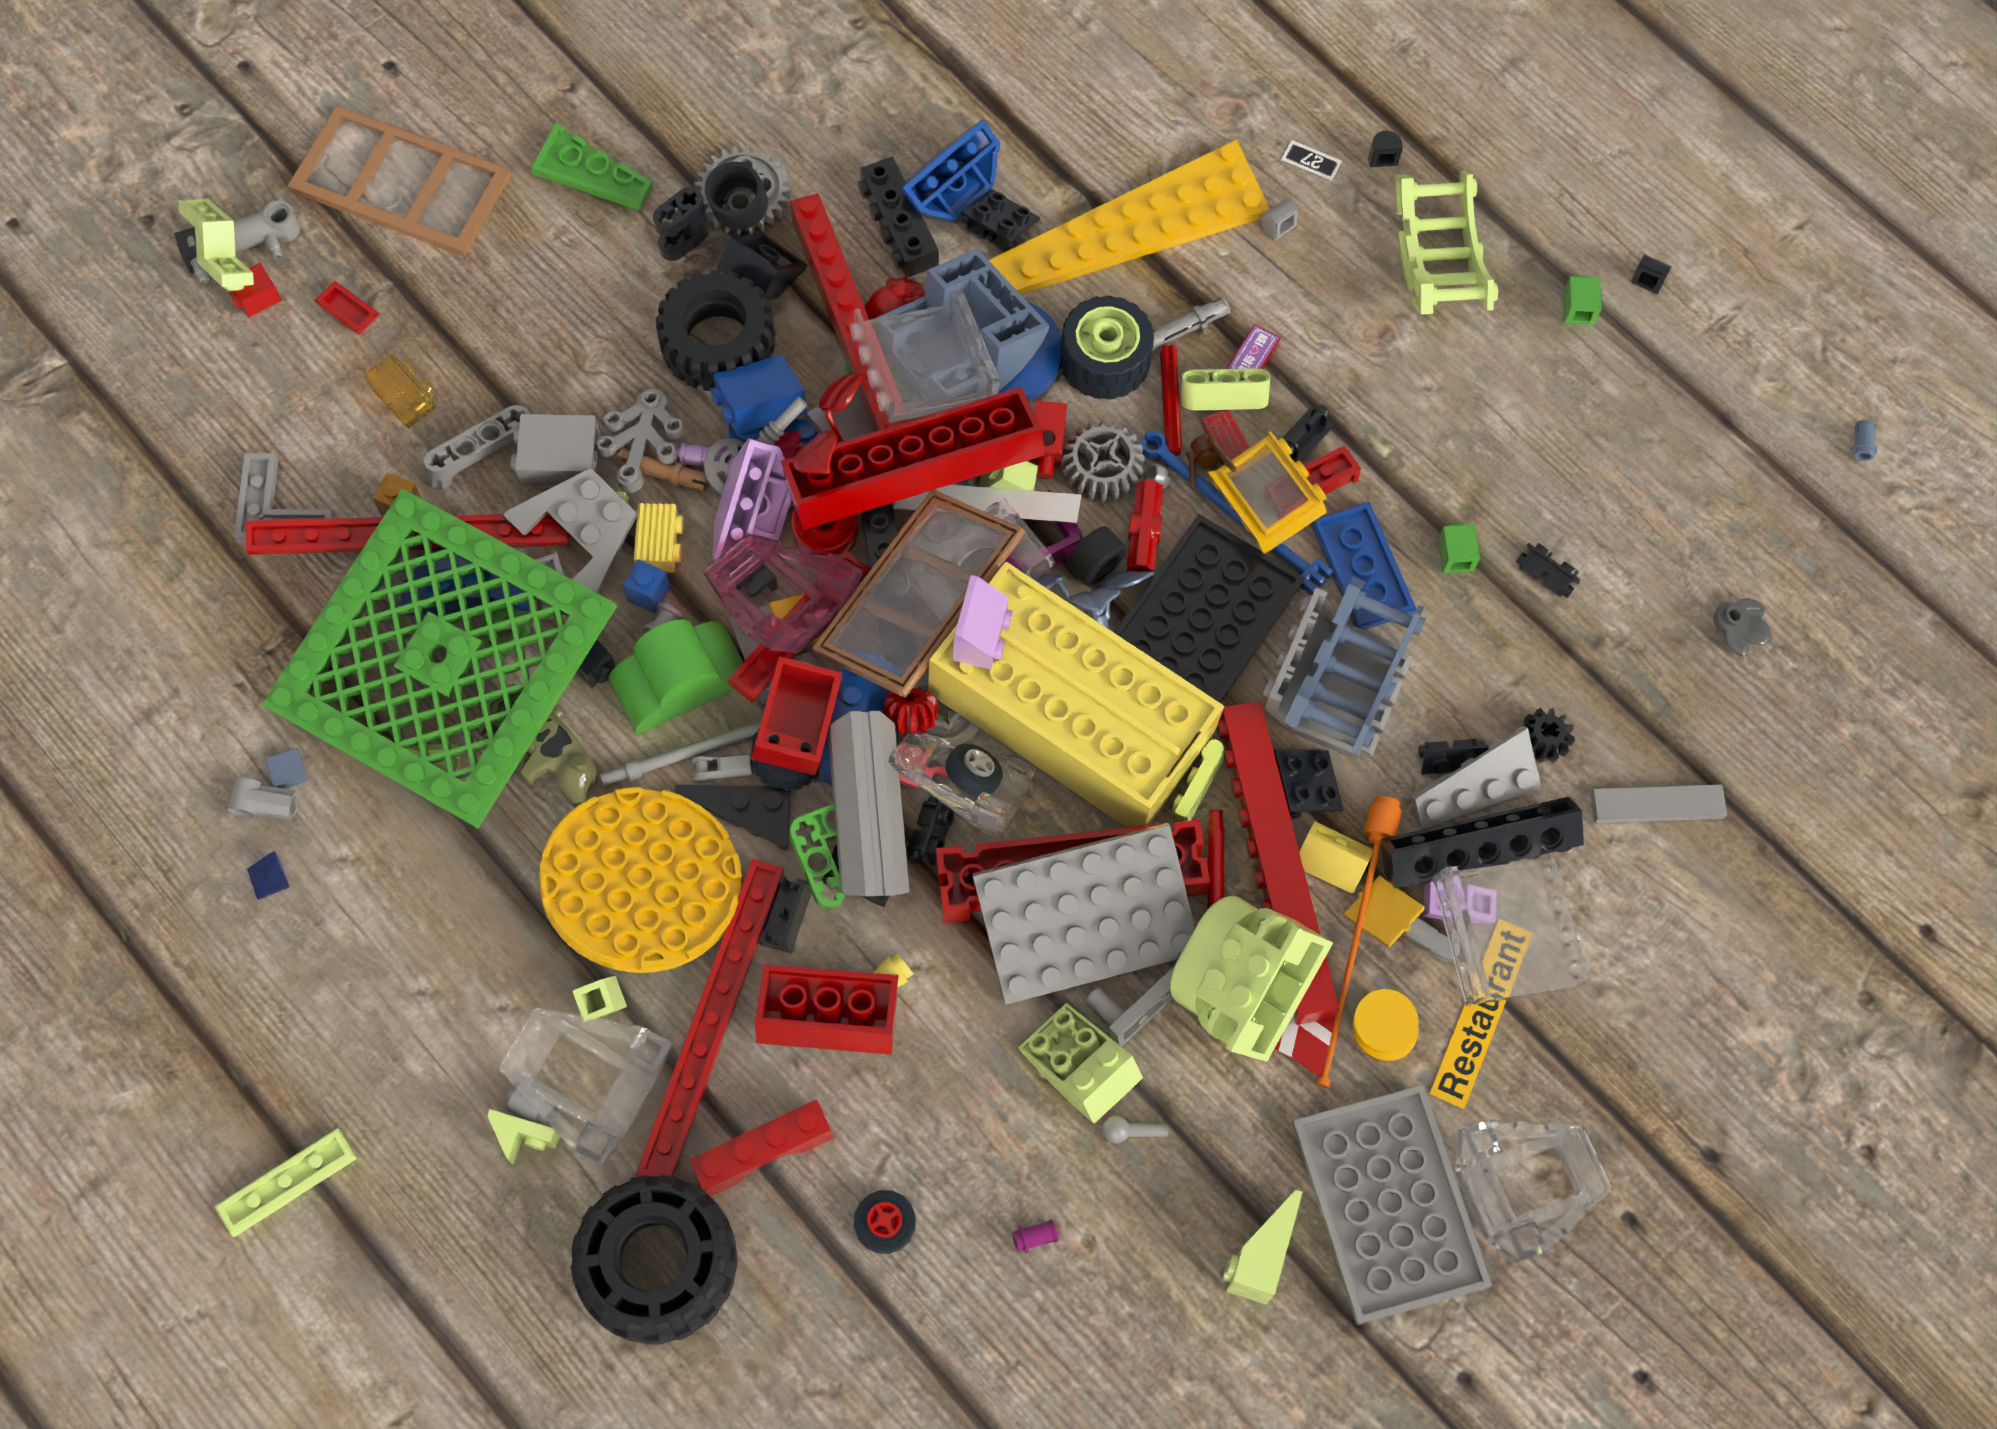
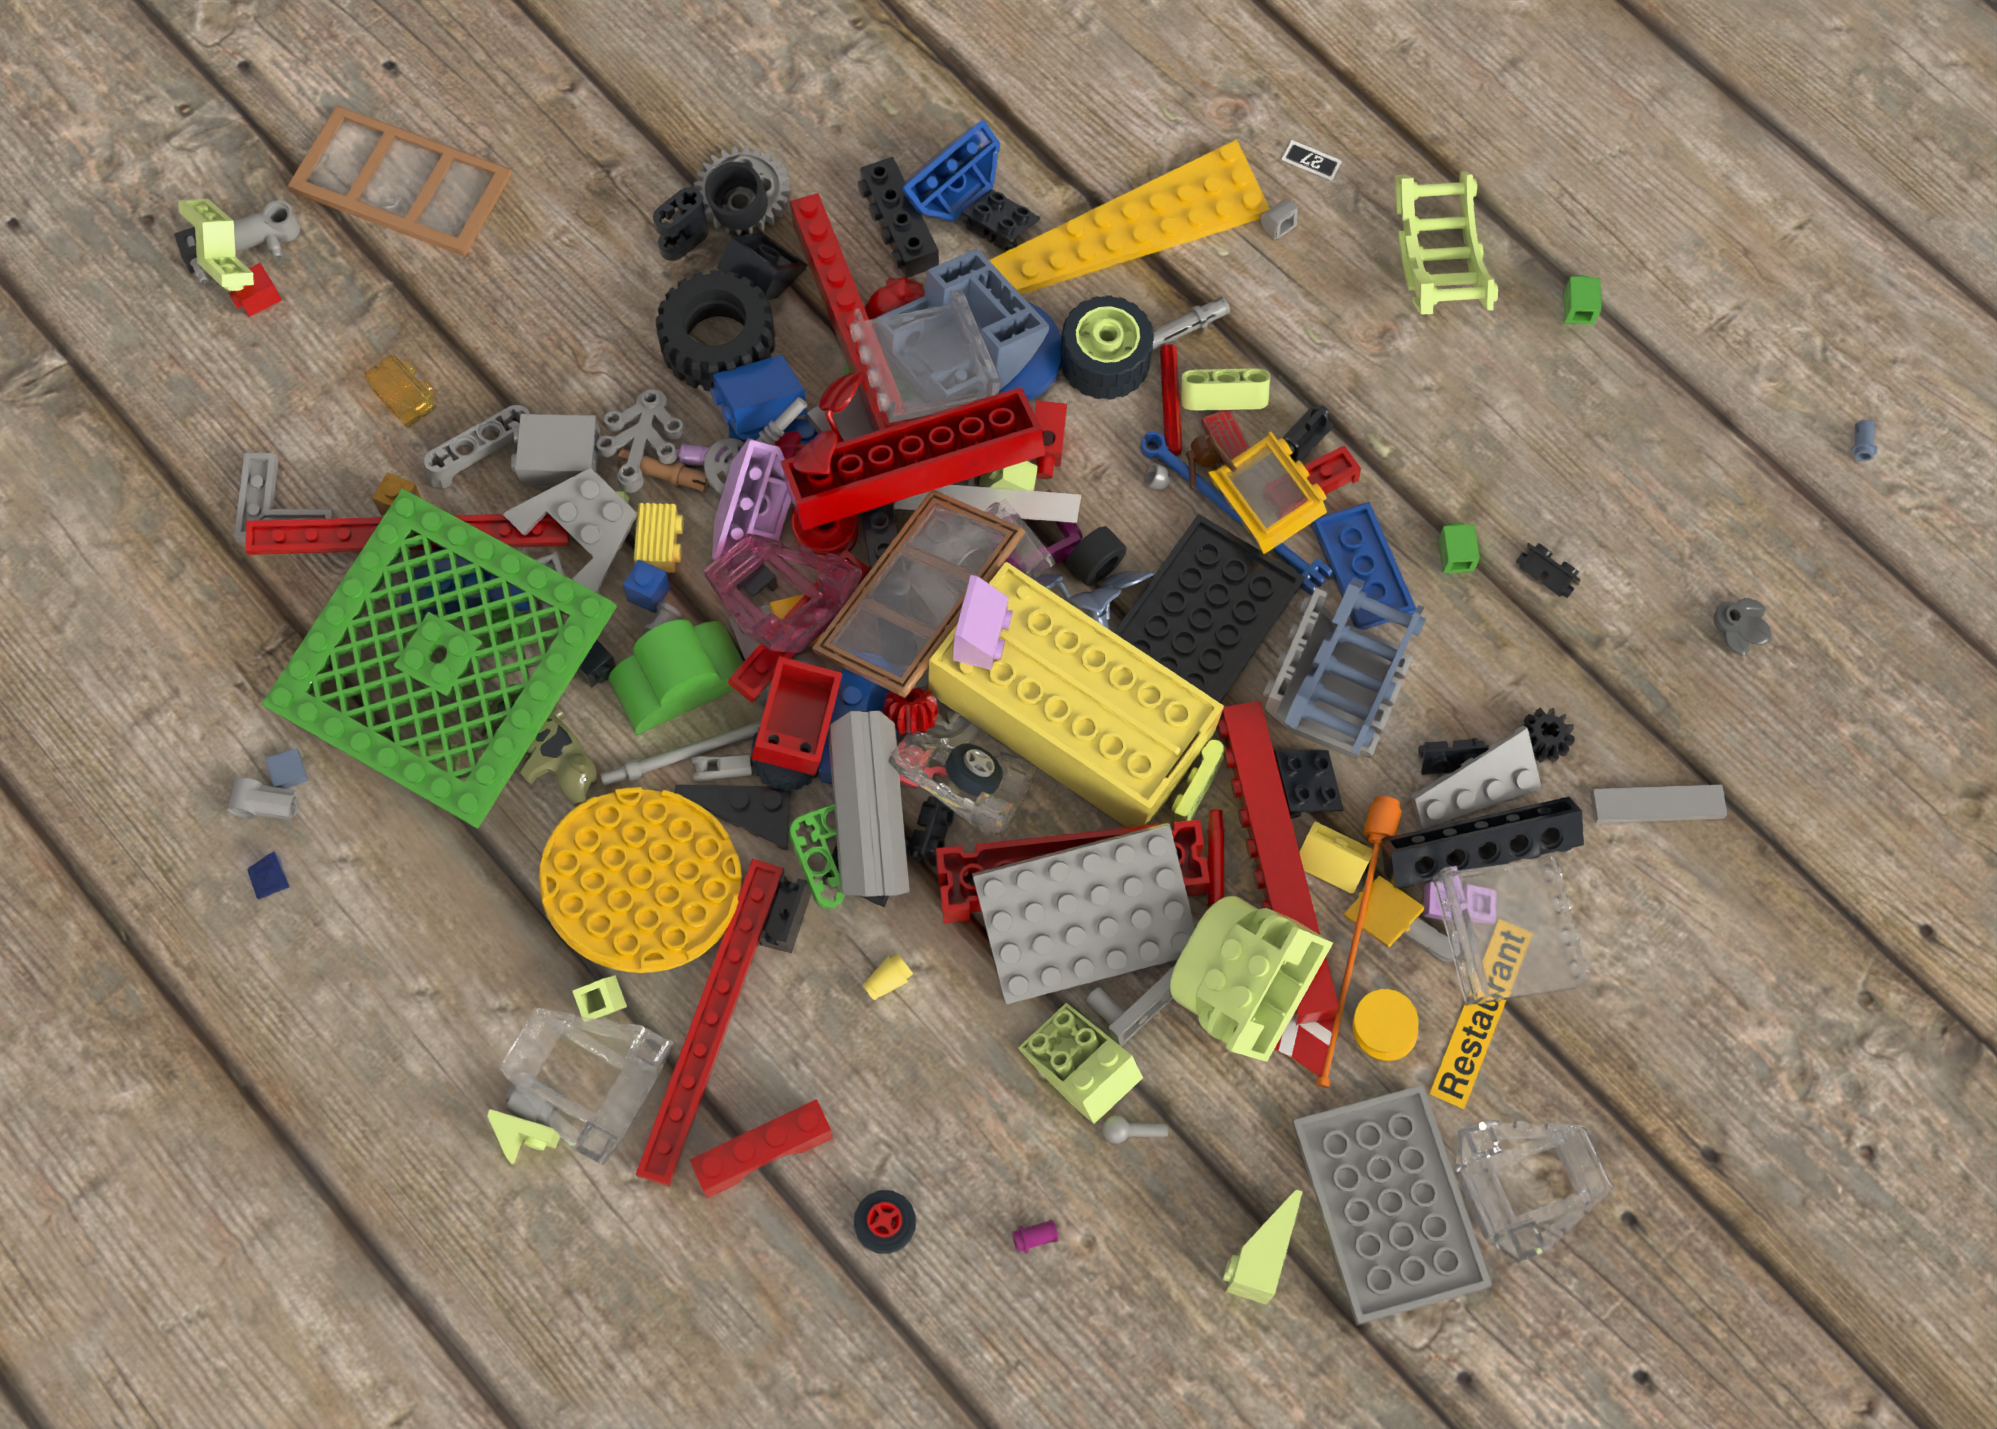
(285, 1182): yellowish green tile -> none
(347, 307): red tile -> none
(579, 166): bright green wing -> none
(692, 1297): black tyre -> none
(826, 1009): red slope -> none
(1098, 445): light grey gear -> none
(1145, 526): red piece -> none
(1255, 349): medium lavender tile -> none
(1385, 149): black brick -> none
(1650, 274): black brick -> none

